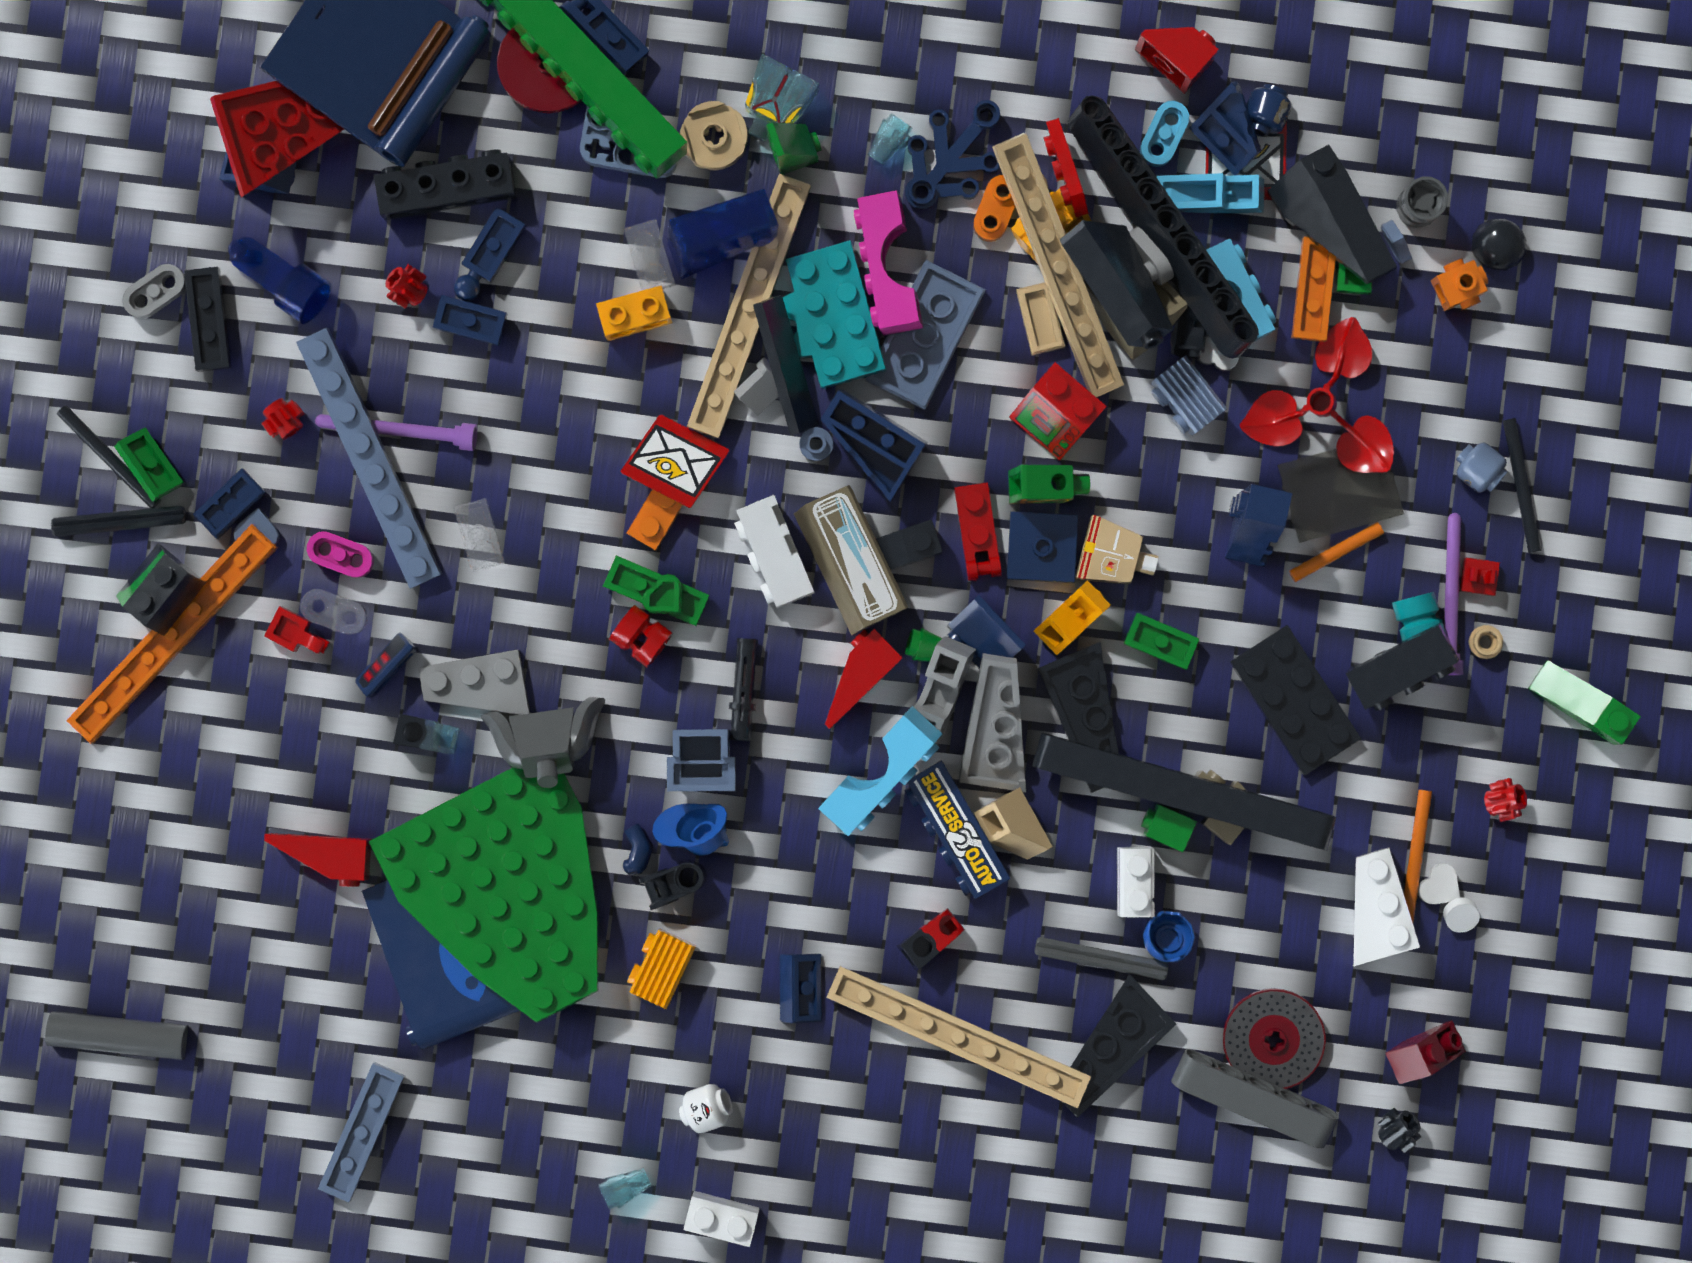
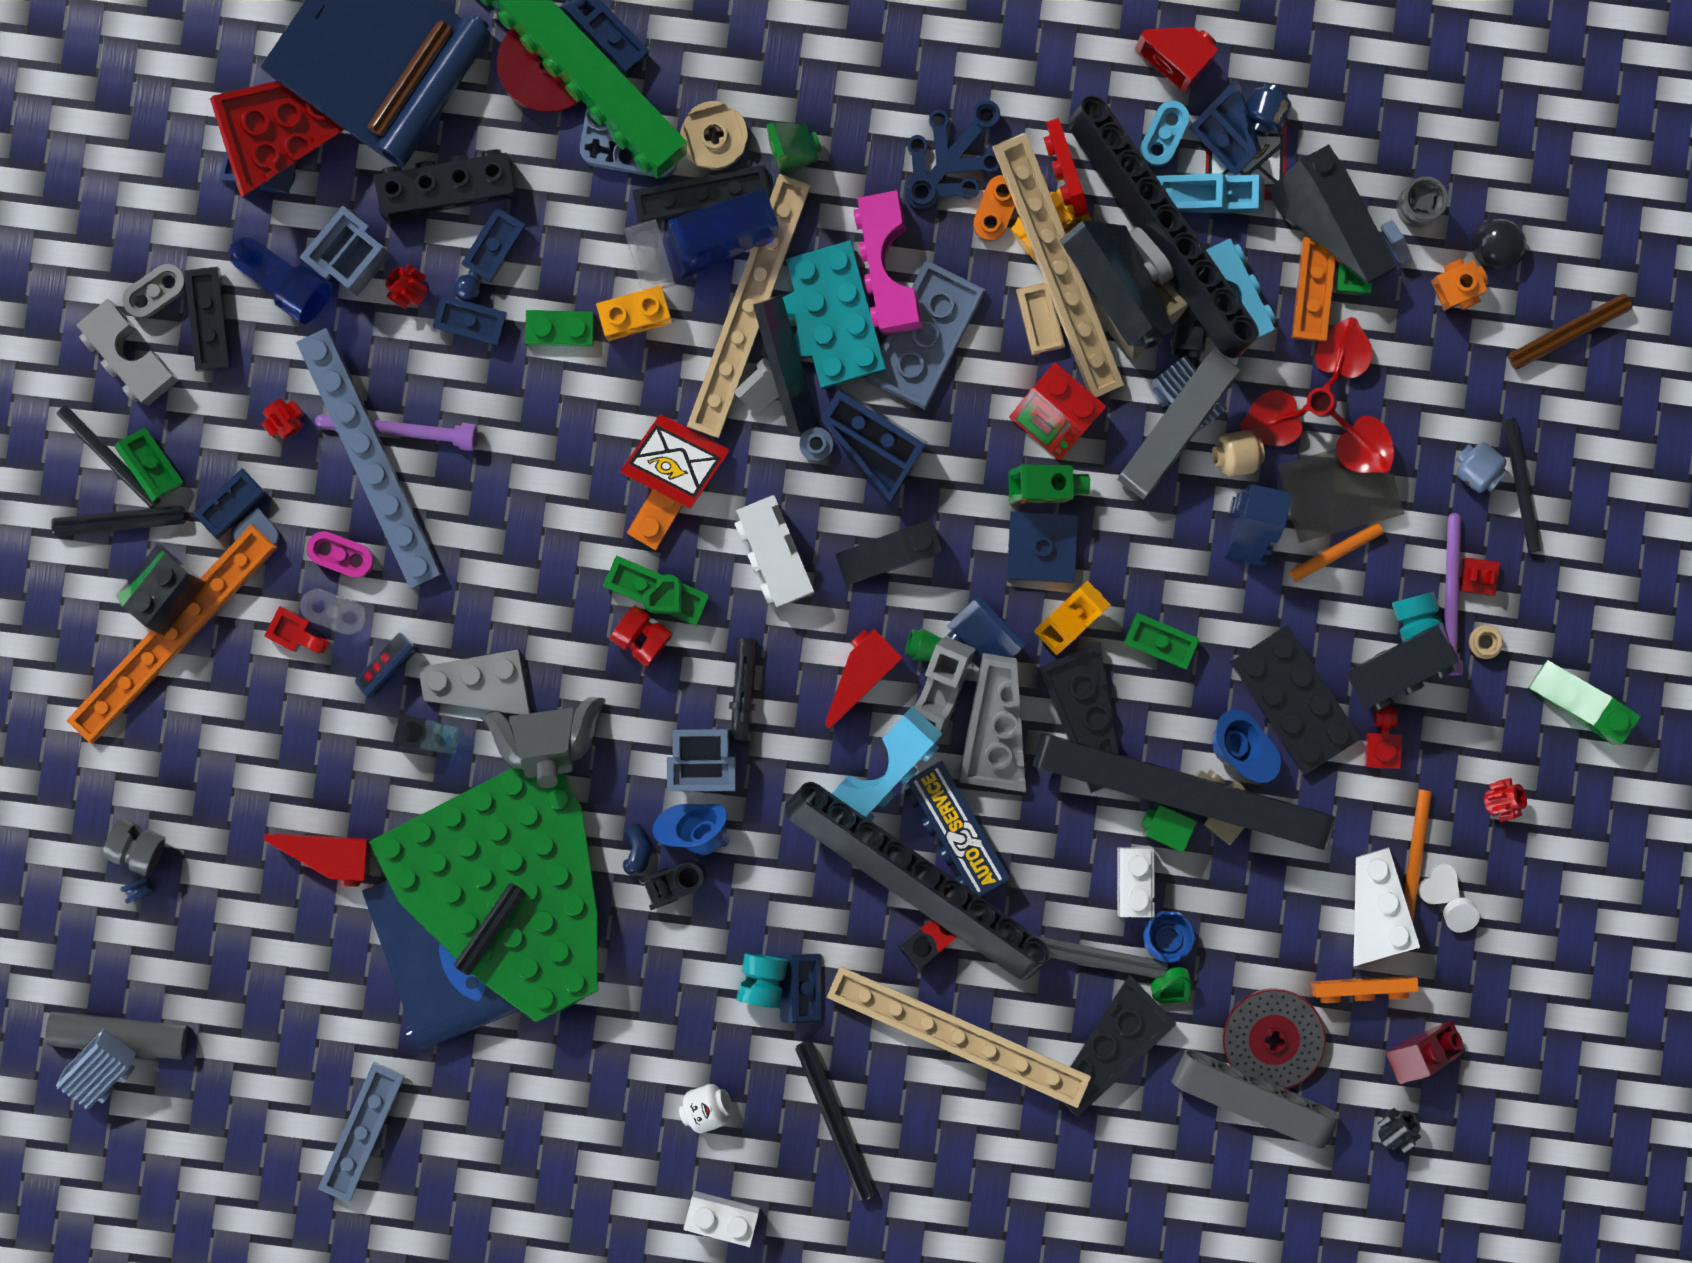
(96, 1069): none -> sand blue brick
(106, 331): none -> light grey arch
(134, 847): none -> dark grey wheel
(137, 890): none -> dark blue bush
(346, 252): none -> sand blue plate
(479, 535): clear plate -> none
(489, 929): none -> black axle
(559, 328): none -> green plate
(624, 1187): clear light blue cone -> none
(661, 968): light orange brick -> none
(690, 195): none -> black tile
(762, 980): none -> teal wheel
(777, 95): clear light blue torso -> none
(834, 1120): none -> black axle
(850, 559): slope -> none
(889, 139): clear light blue cone -> none
(917, 880): none -> black beam
(977, 530): red plate -> none
(1013, 825): tan slope -> none
(1112, 554): tan torso -> none
(1173, 987): none -> green tile
(1179, 424): none -> dark grey beam
(1238, 453): none -> tan head
(1245, 746): none -> blue piece
(1364, 988): none -> orange plate
(1384, 749): none -> red plate
(1570, 331): none -> reddish brown axle

